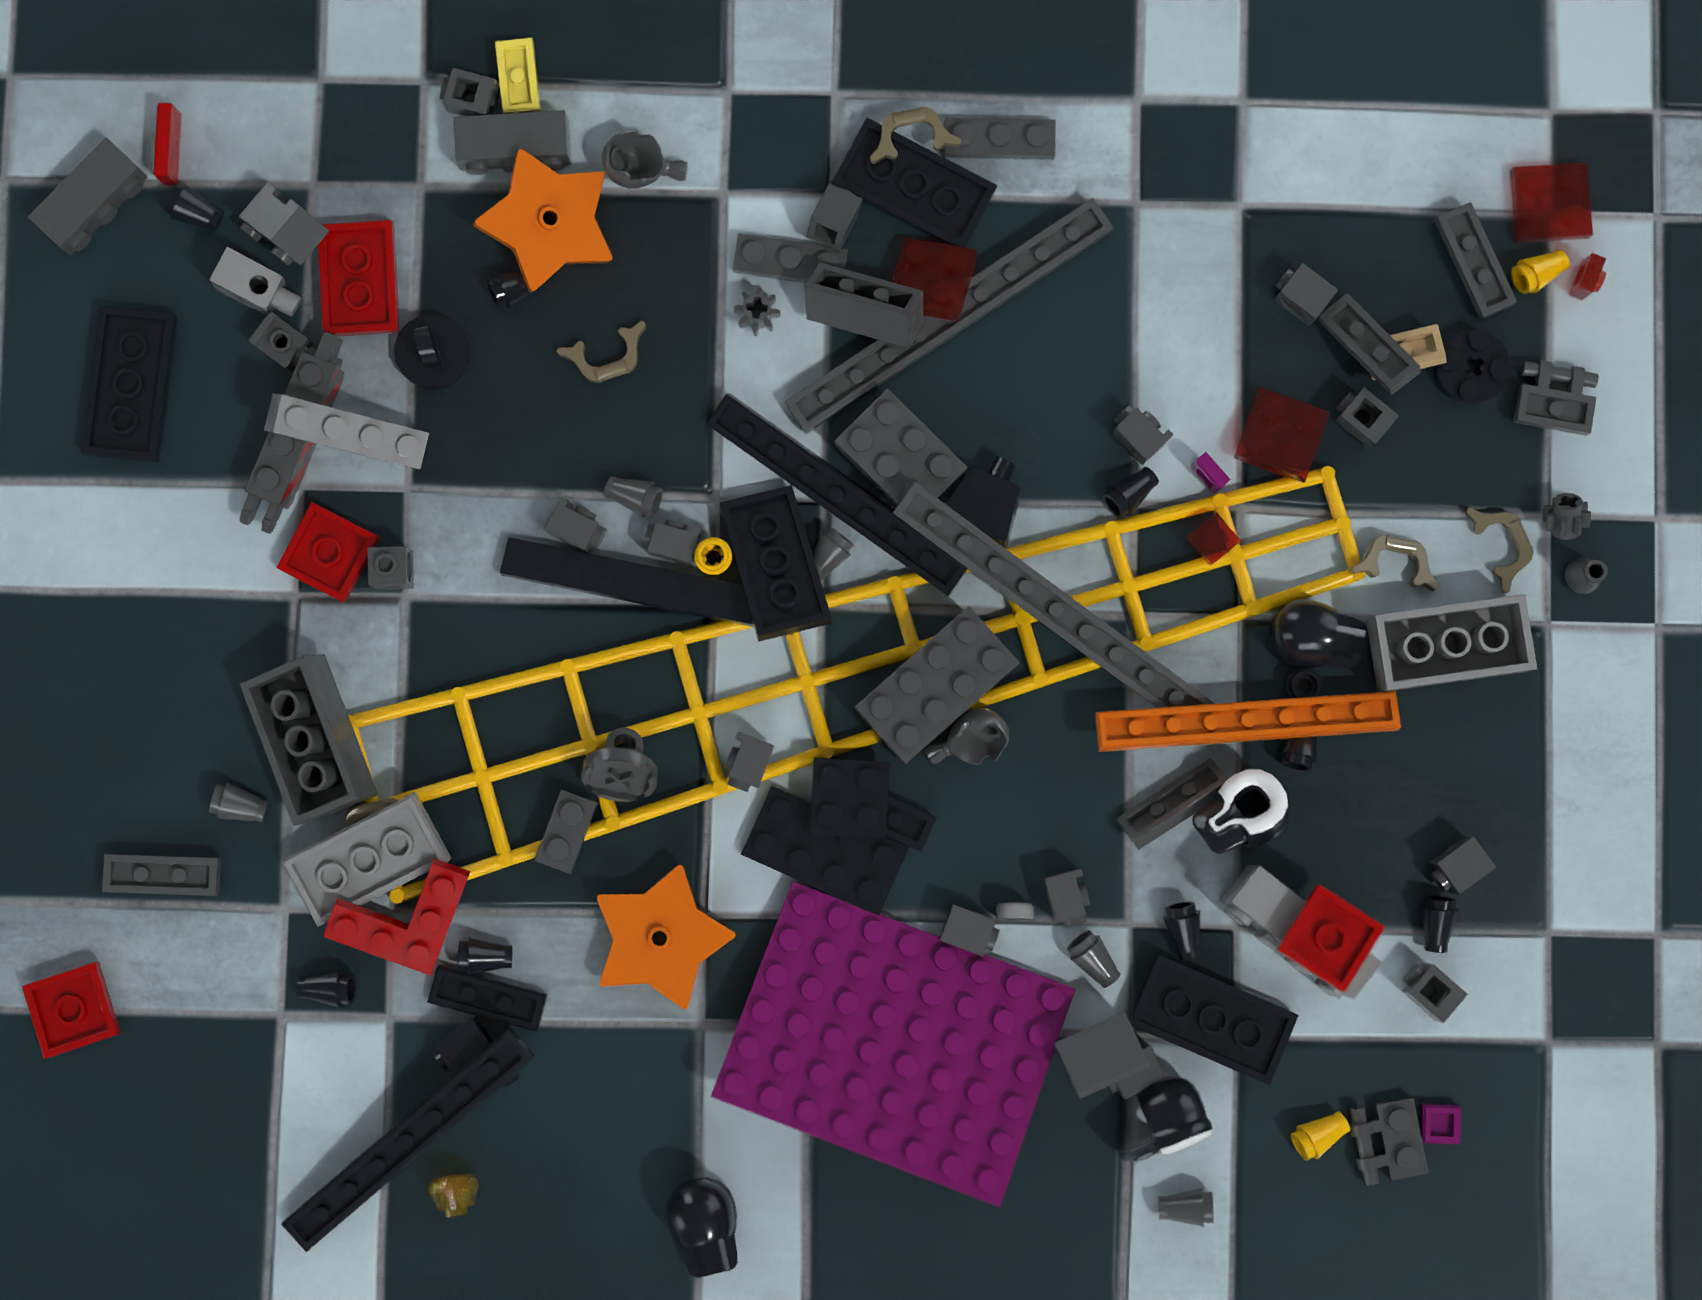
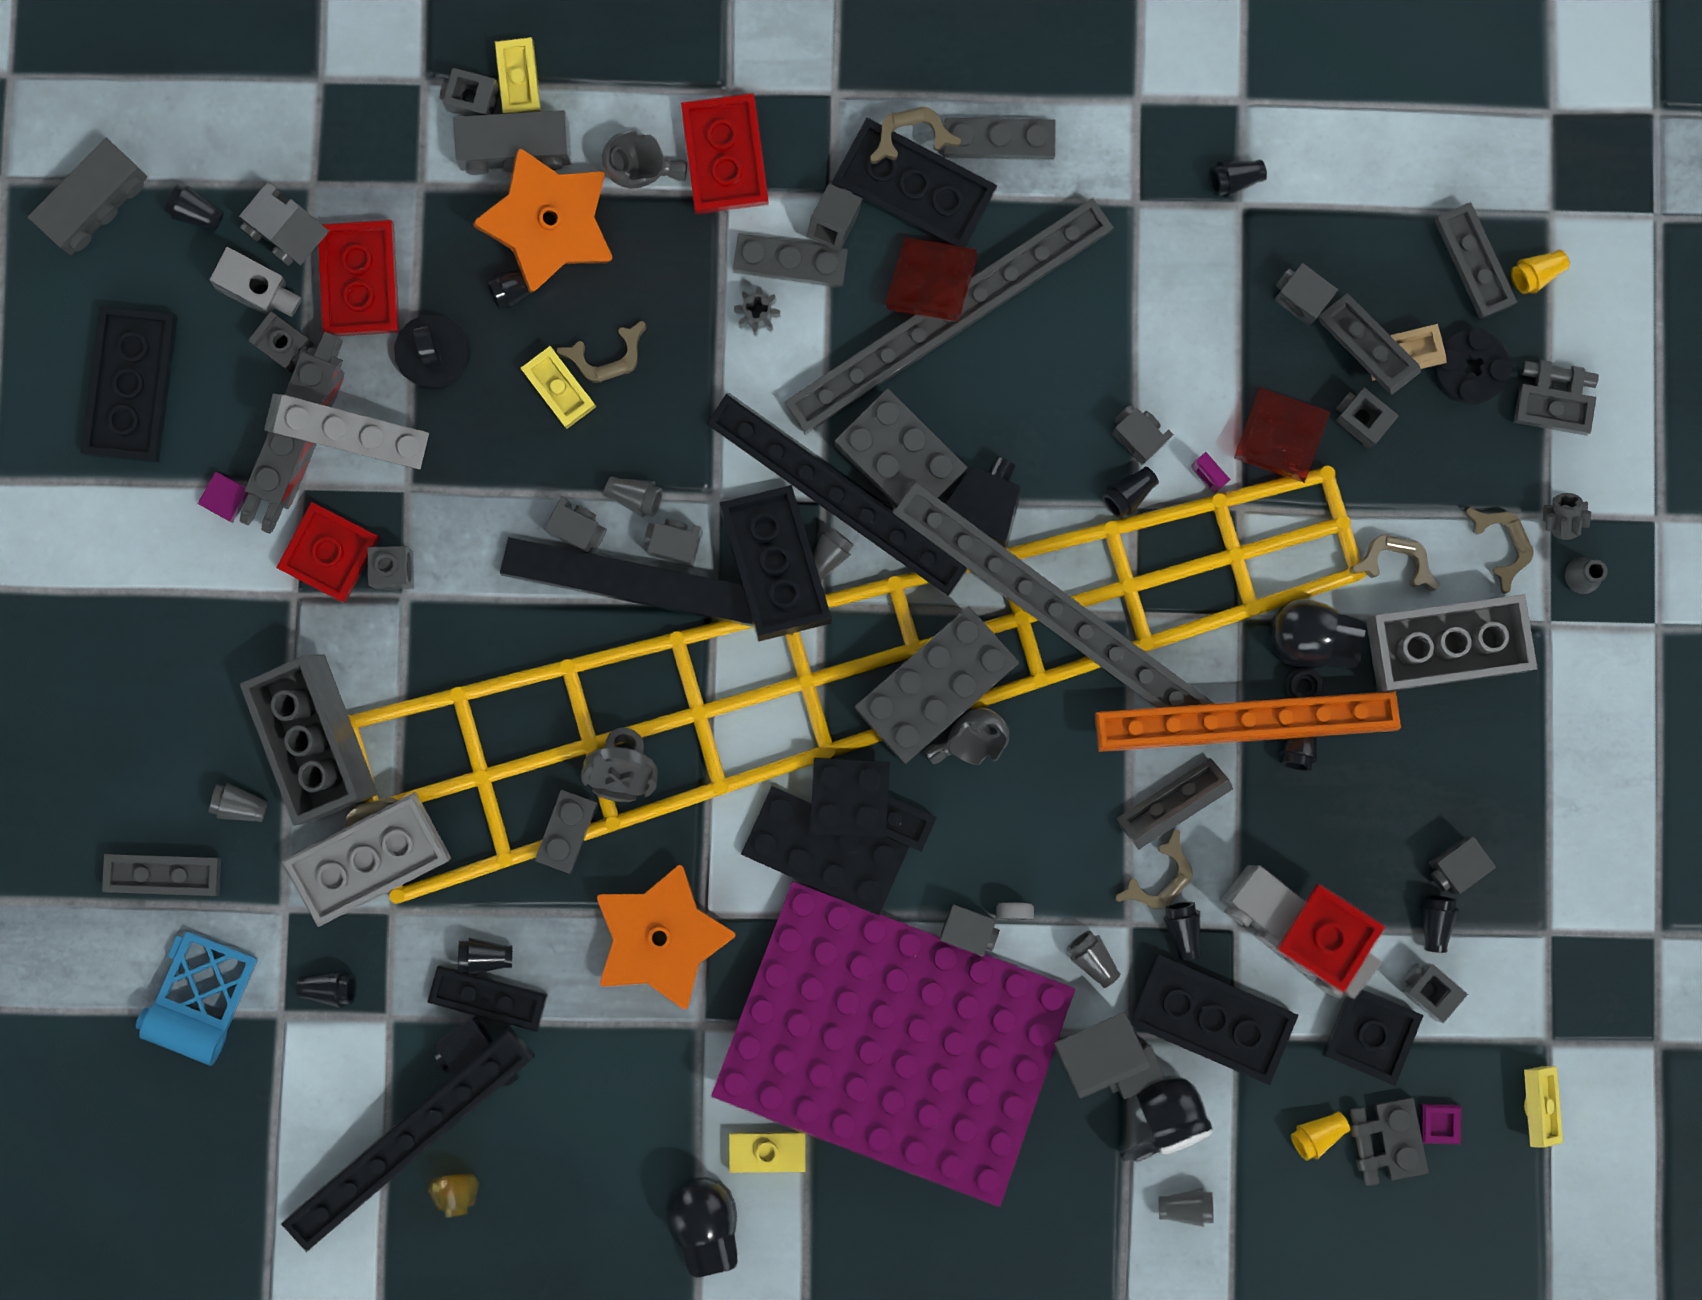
(71, 1010): red plate -> none
(167, 144): red tile -> none
(182, 1027): none -> dark azure piece
(223, 497): none -> magenta tile
(411, 944): red plate -> none
(558, 387): none -> light yellow plate
(712, 546): yellow cone -> none
(724, 153): none -> red plate
(748, 762): dark grey brick -> none
(767, 1152): none -> light yellow plate
(864, 305): dark grey brick -> none
(1067, 897): dark grey brick -> none
(1173, 888): none -> dark tan helmet
(1213, 539): clear red plate -> none
(1234, 176): none -> black cone
(1246, 812): piece -> none
(1373, 1036): none -> black plate
(1543, 1106): none -> light yellow plate
(1551, 202): clear red plate -> none
(1589, 277): clear red plate -> none

